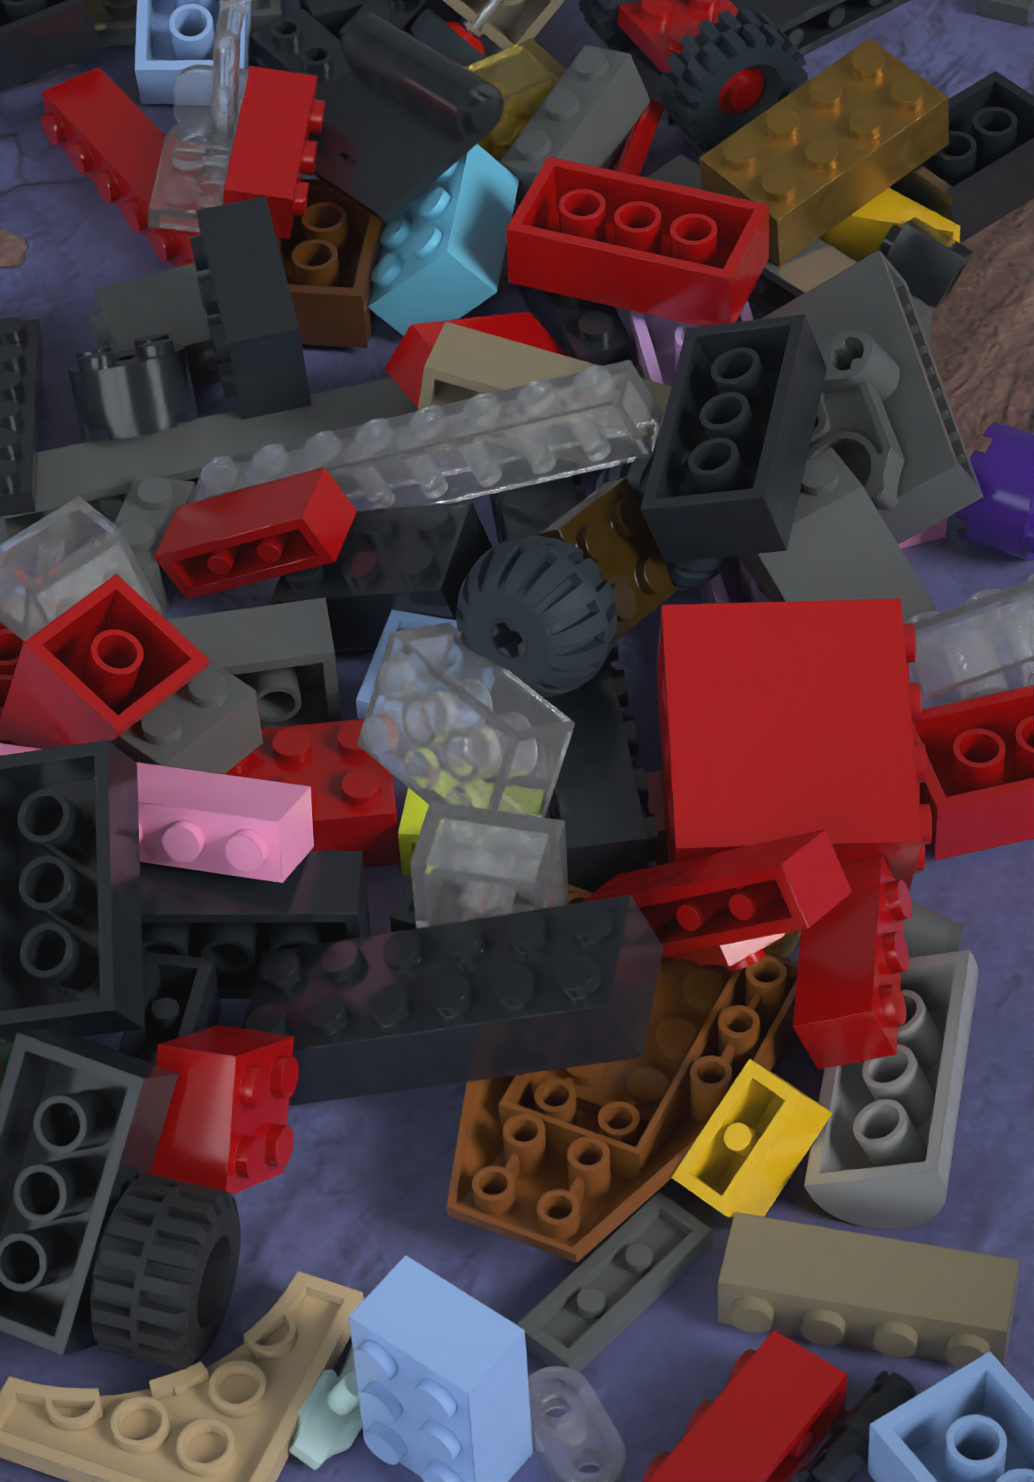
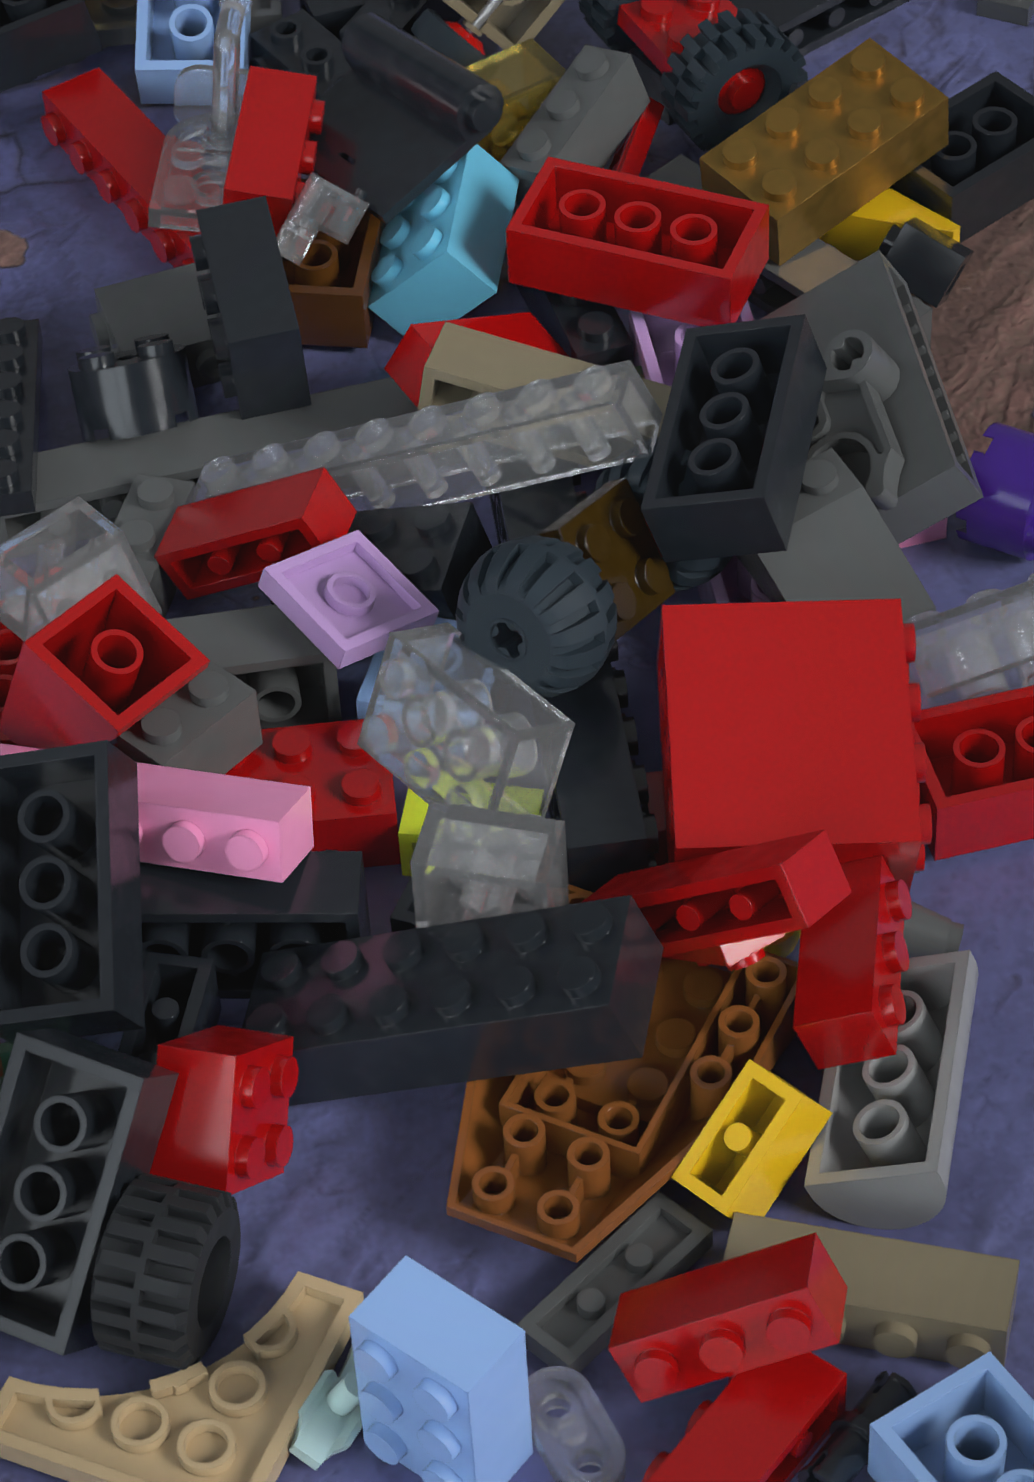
(321, 208): none -> clear piece
(346, 597): none -> lavender plate
(728, 1318): none -> red brick

